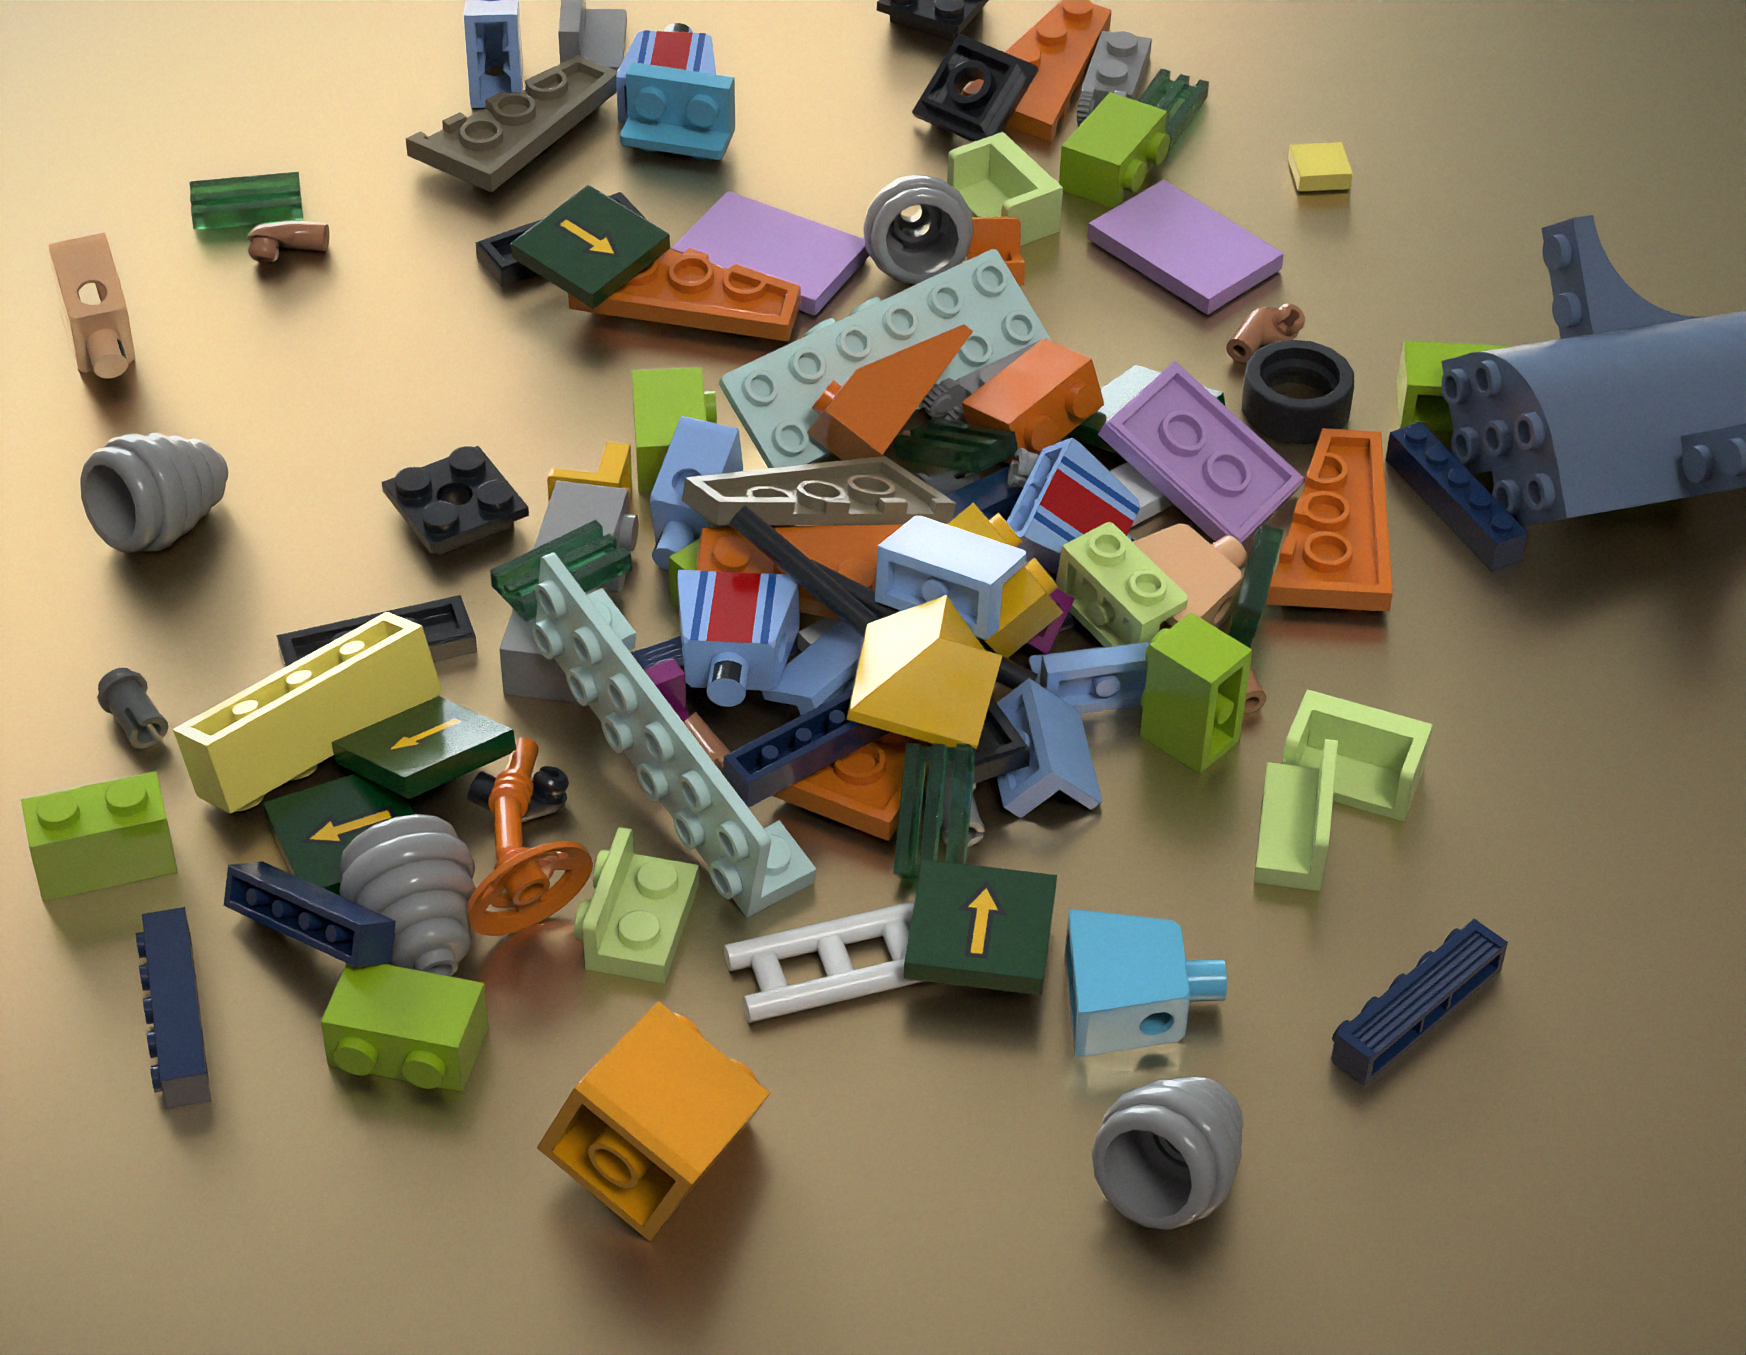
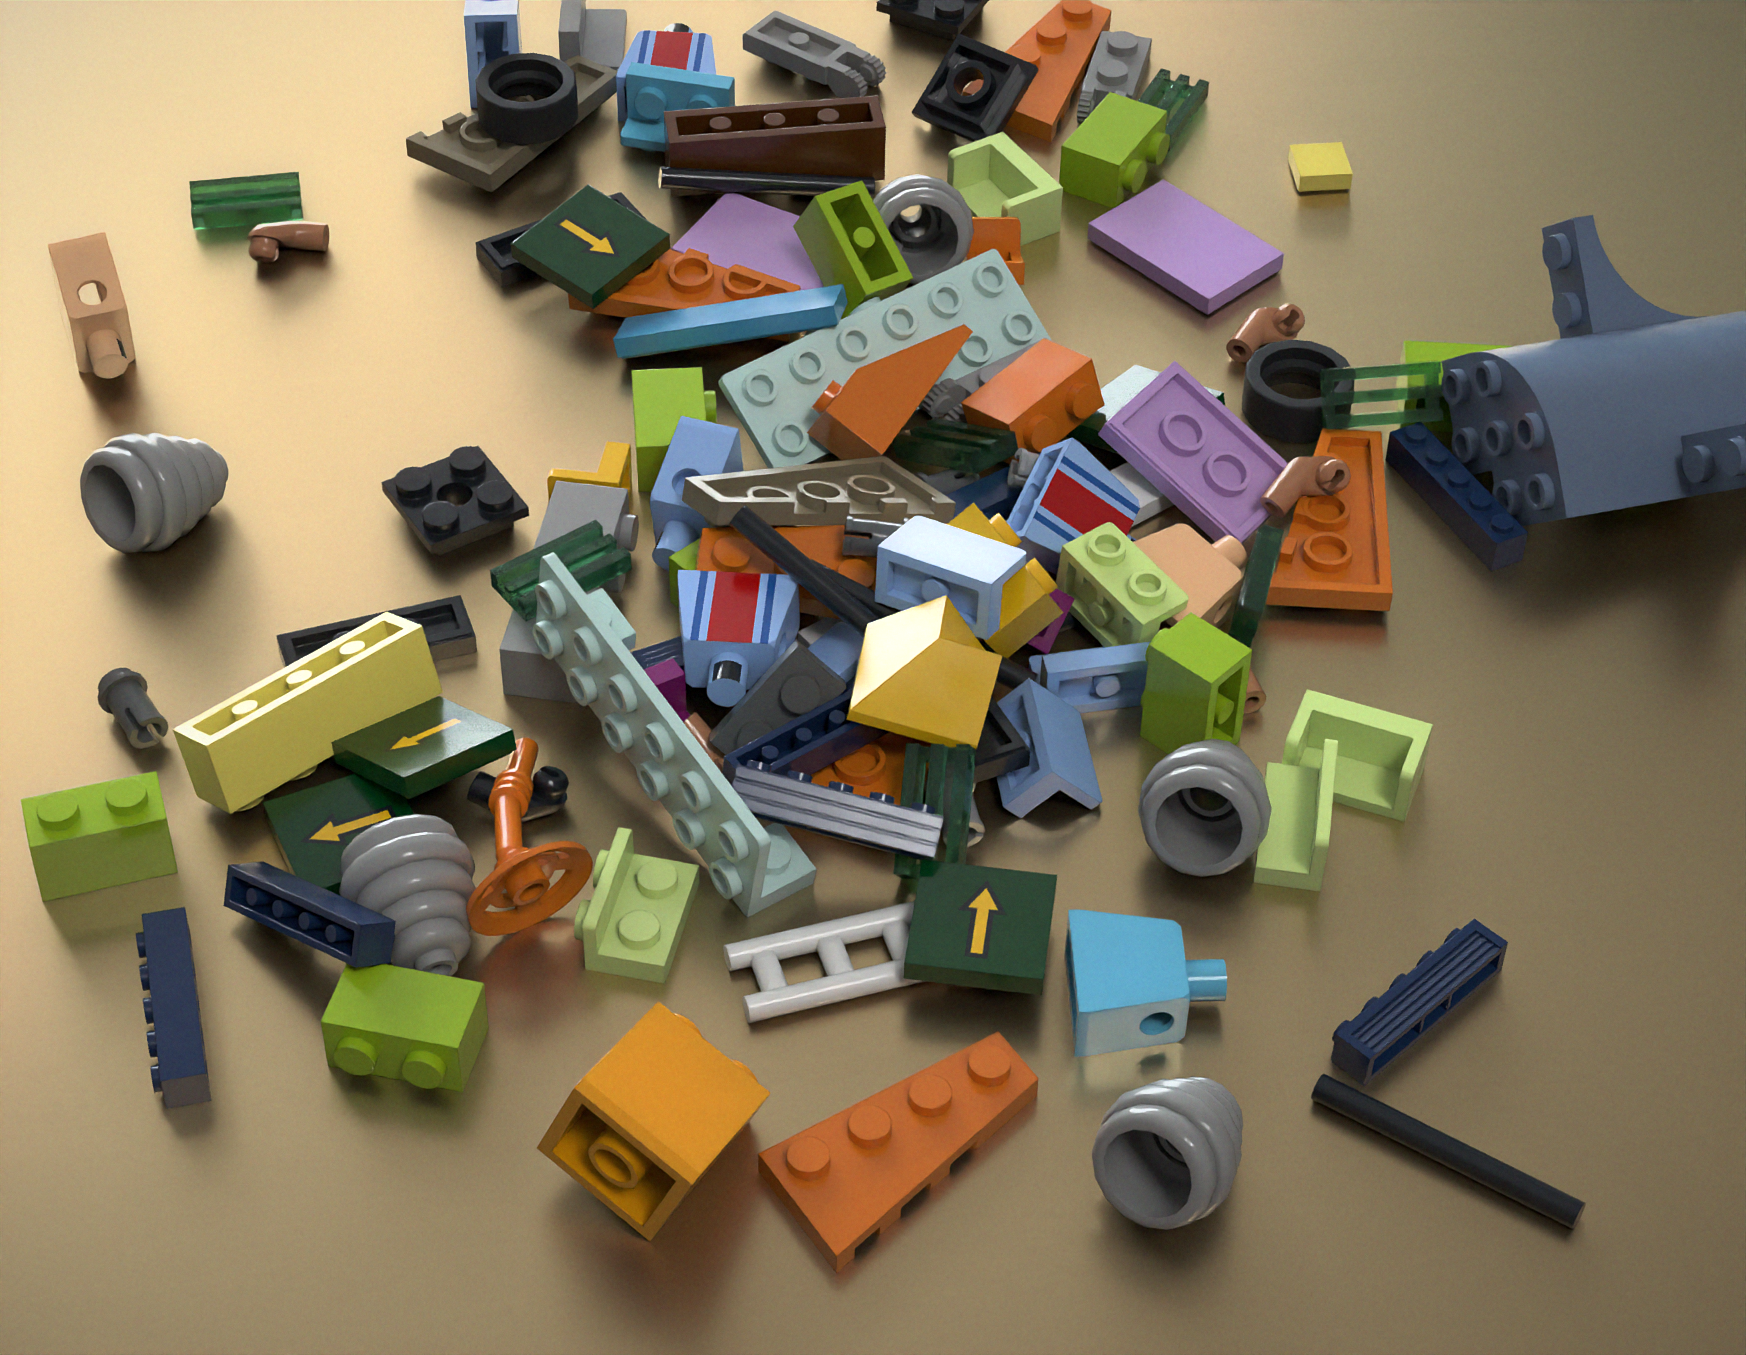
(527, 121): none -> black tyre
(731, 321): none -> dark azure tile
(756, 181): none -> black bar
(783, 137): none -> reddish brown brick
(785, 692): none -> dark grey plate
(814, 54): none -> light grey hinge
(838, 812): none -> piece
(852, 245): none -> lime brick
(875, 530): none -> dark grey pin
(879, 1153): none -> orange wing
(1192, 833): none -> light grey piece
(1305, 478): none -> nougat arm
(1430, 391): none -> clear green tile
(1449, 1151): none -> black bar

